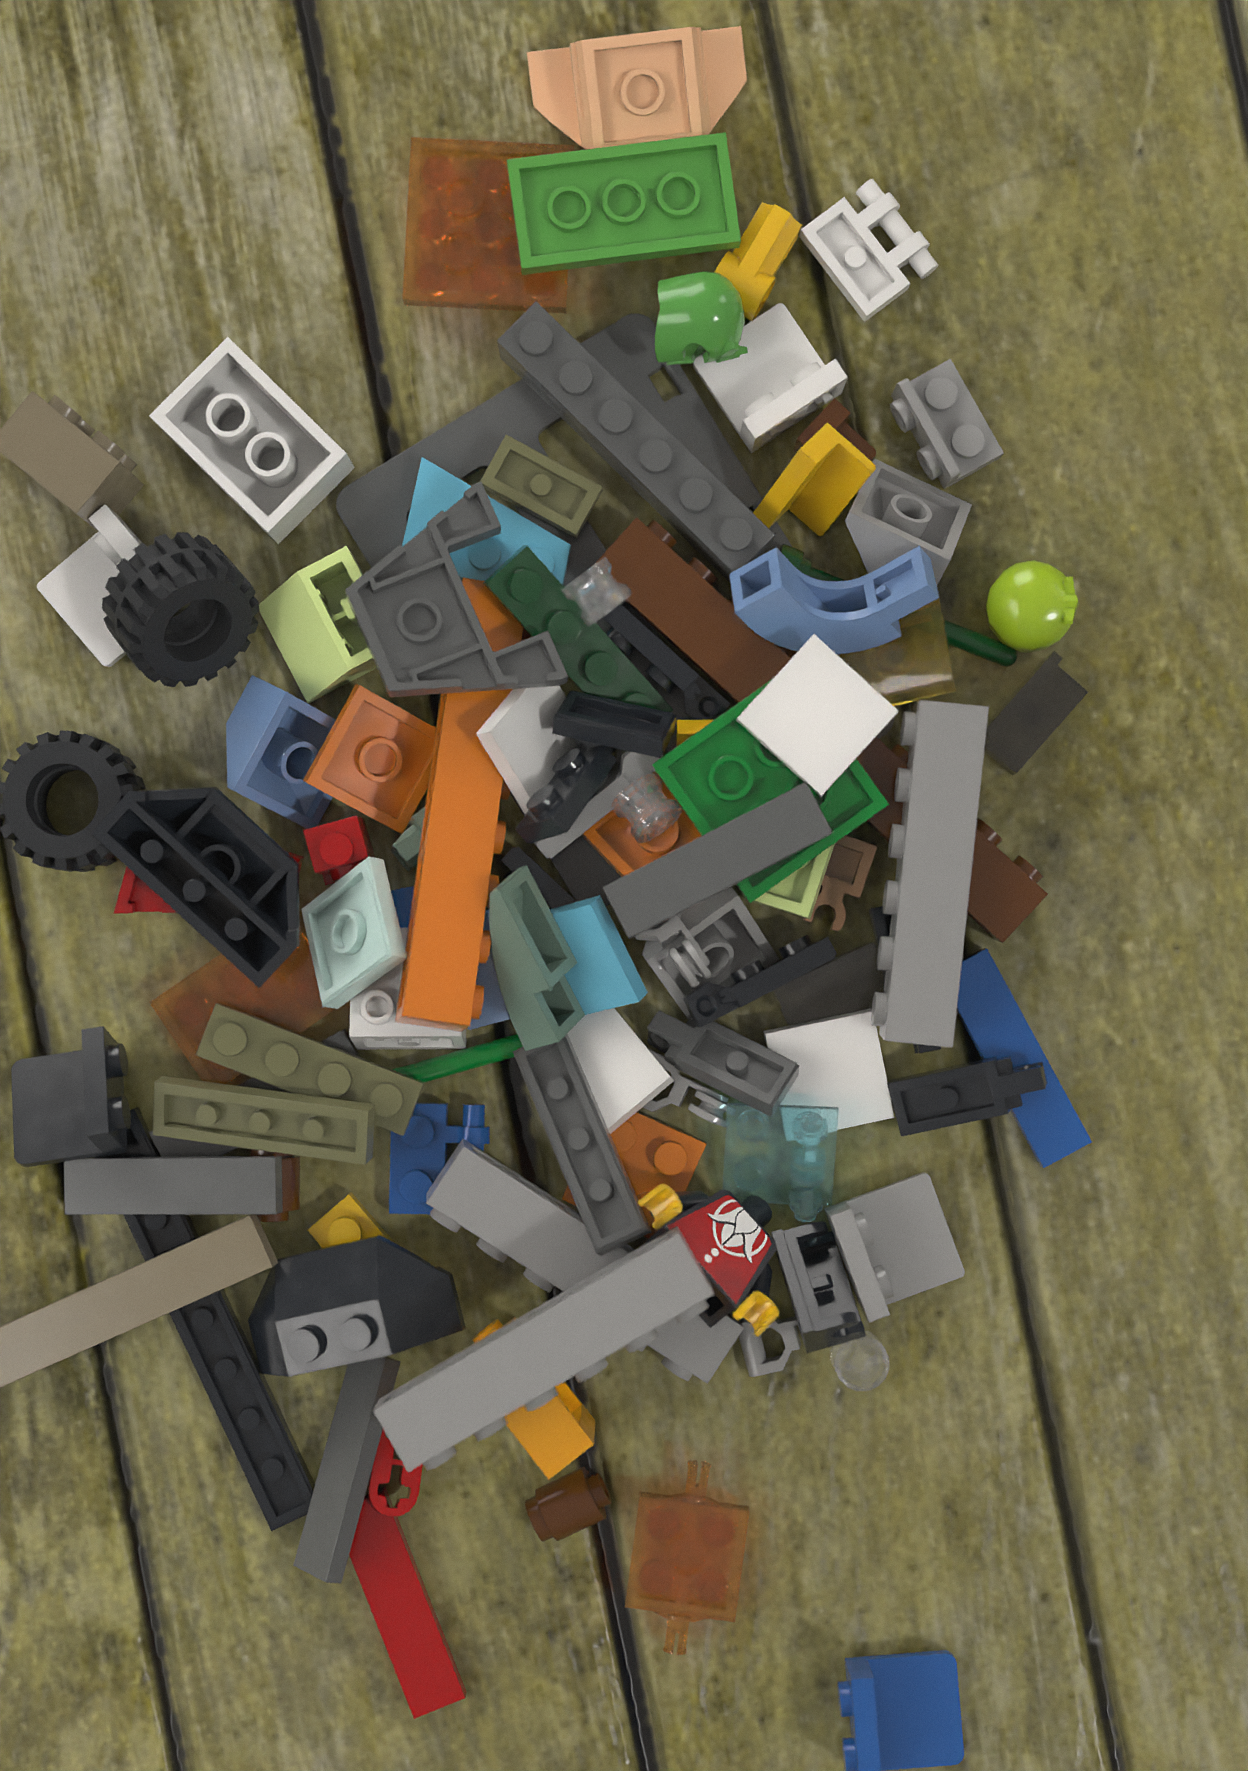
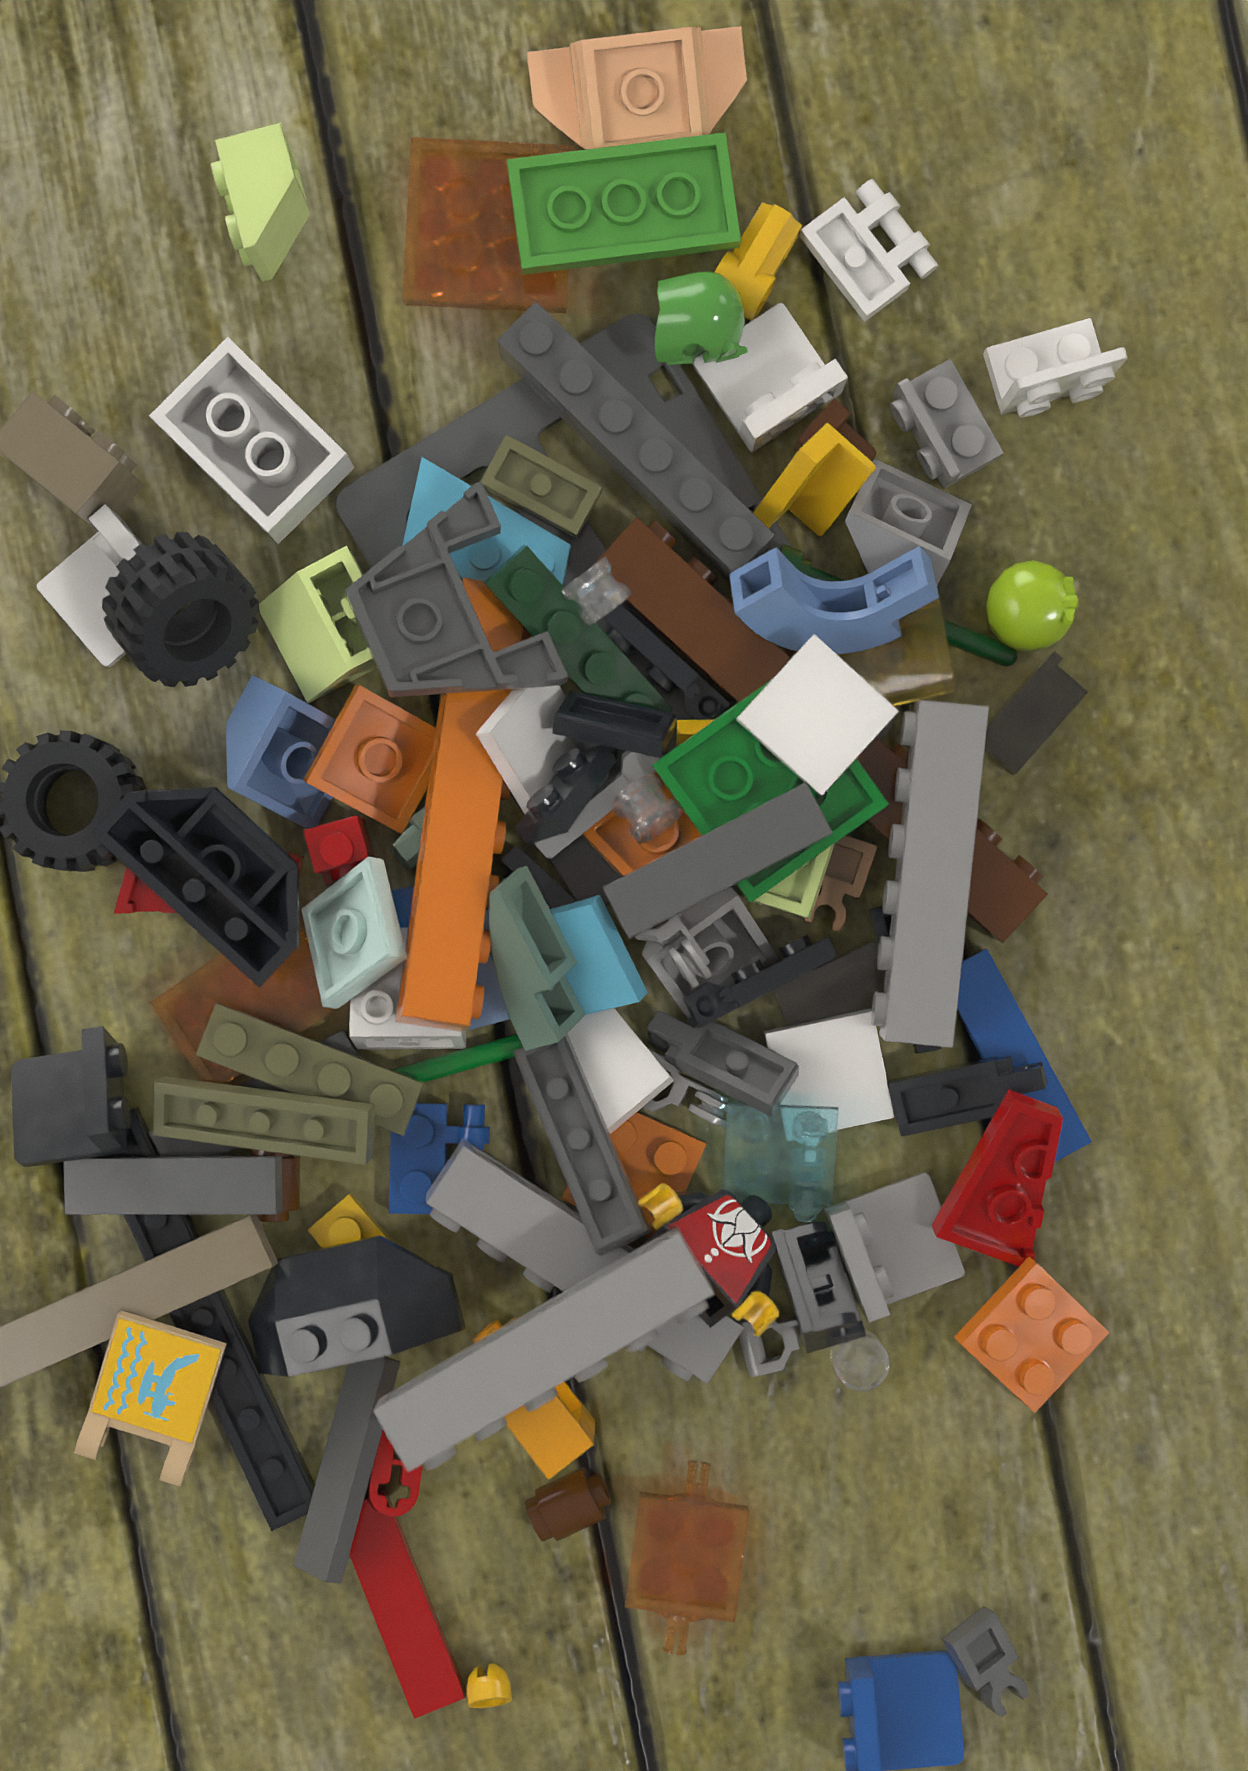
(154, 1387): none -> flag
(262, 195): none -> yellowish green slope
(488, 1690): none -> yellow hinge
(982, 1658): none -> dark grey plate
(1004, 1182): none -> red wing
(1031, 1334): none -> orange plate
(1050, 367): none -> white bracket

